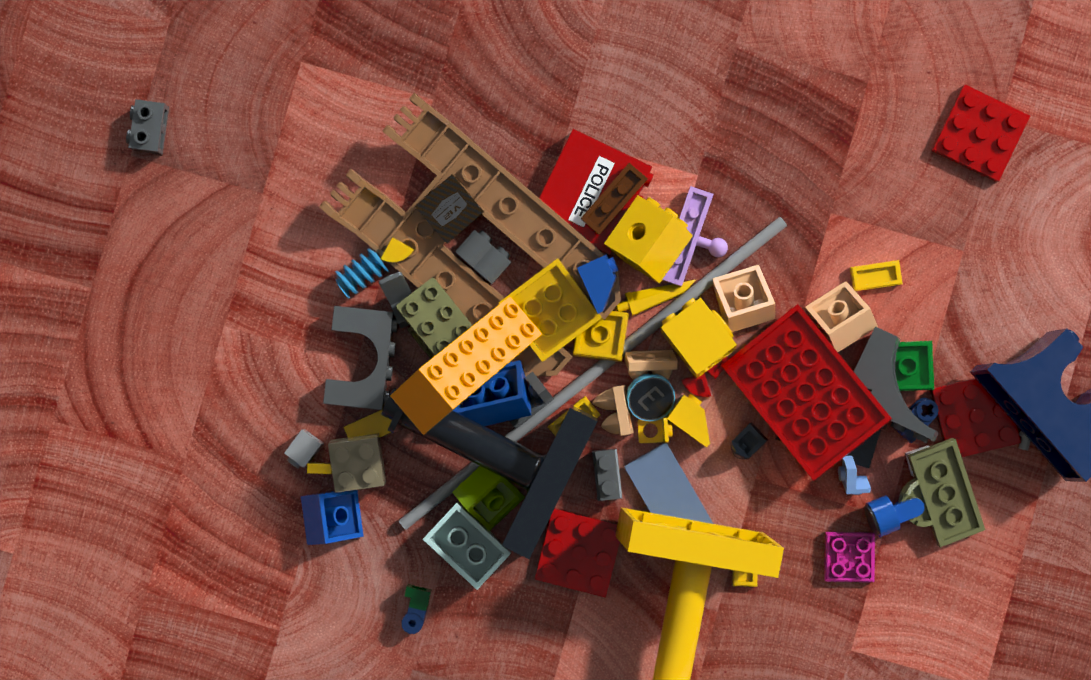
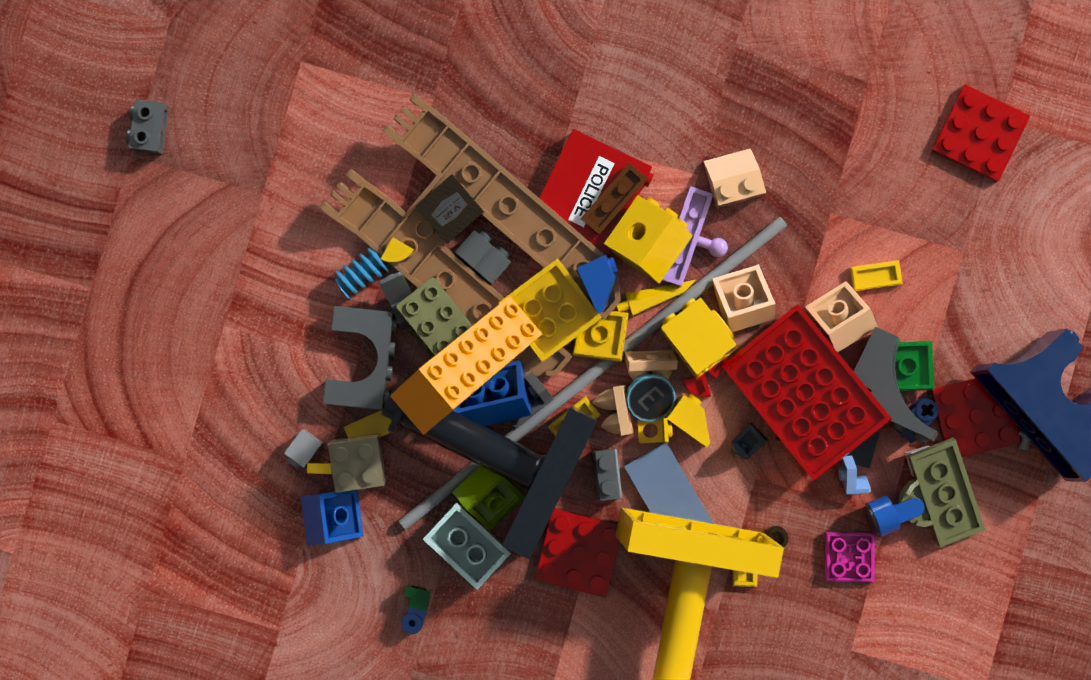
(734, 178): none -> light nougat slope
(781, 531): none -> dark brown plate

